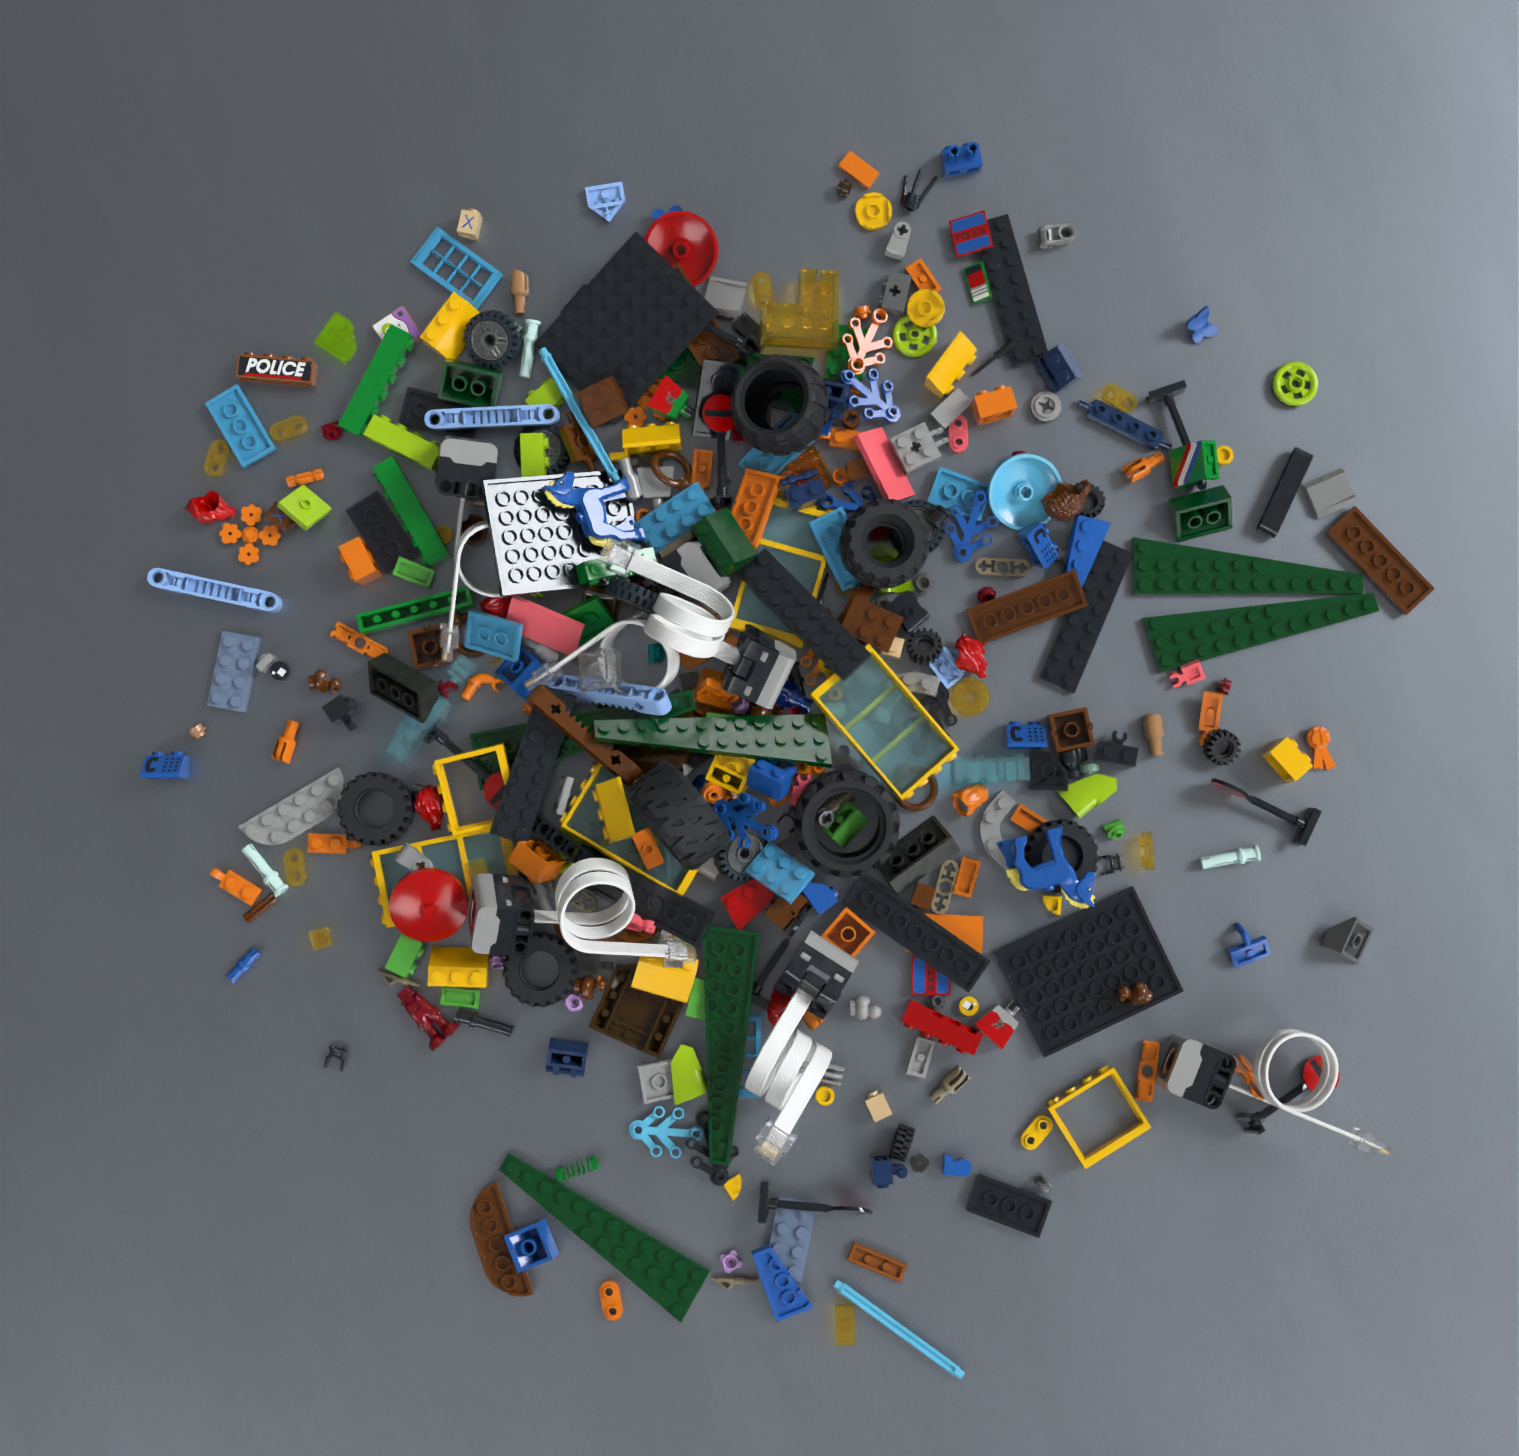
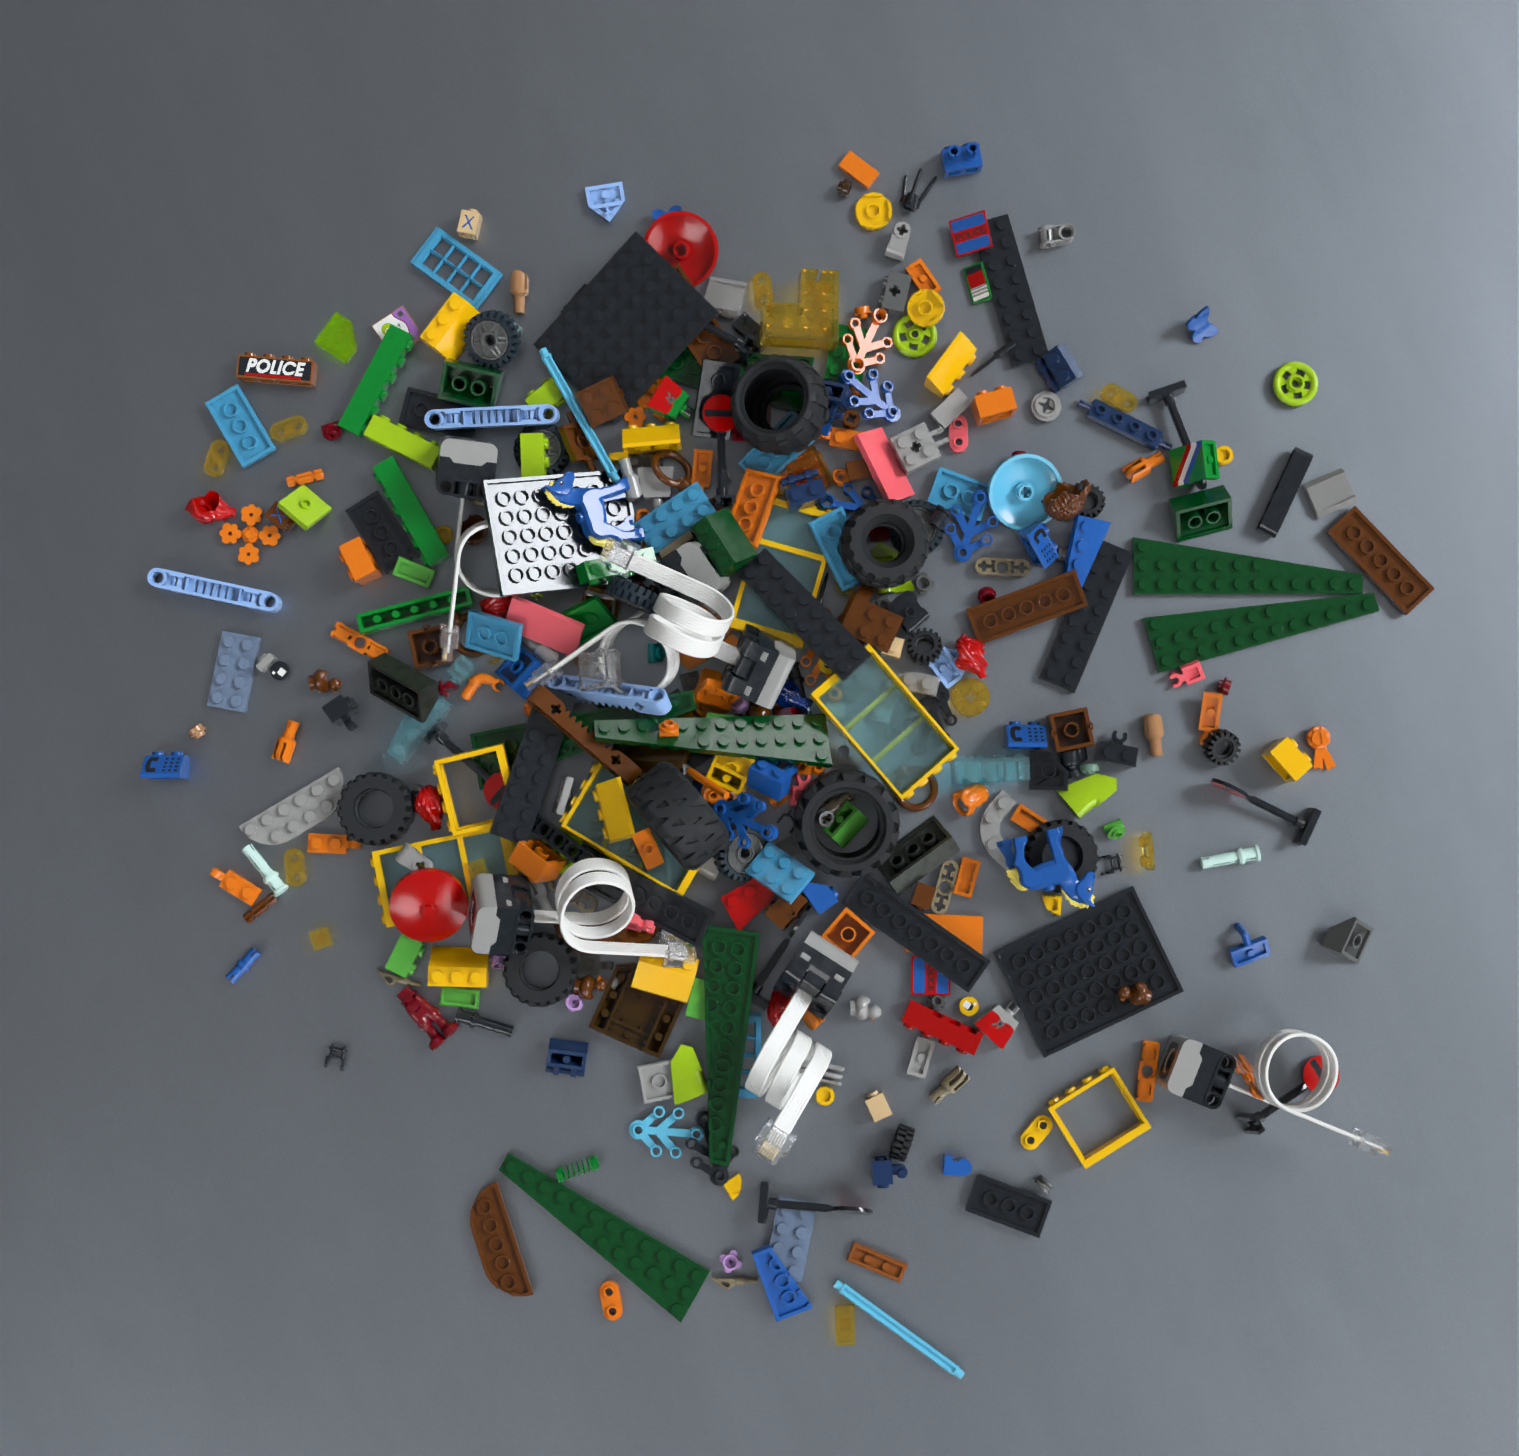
(529, 339): light aqua pin -> none
(531, 1245): blue slope -> none
(668, 729): none -> orange plate
(708, 783): none -> orange bar
(914, 1162): clear smoke plate -> none

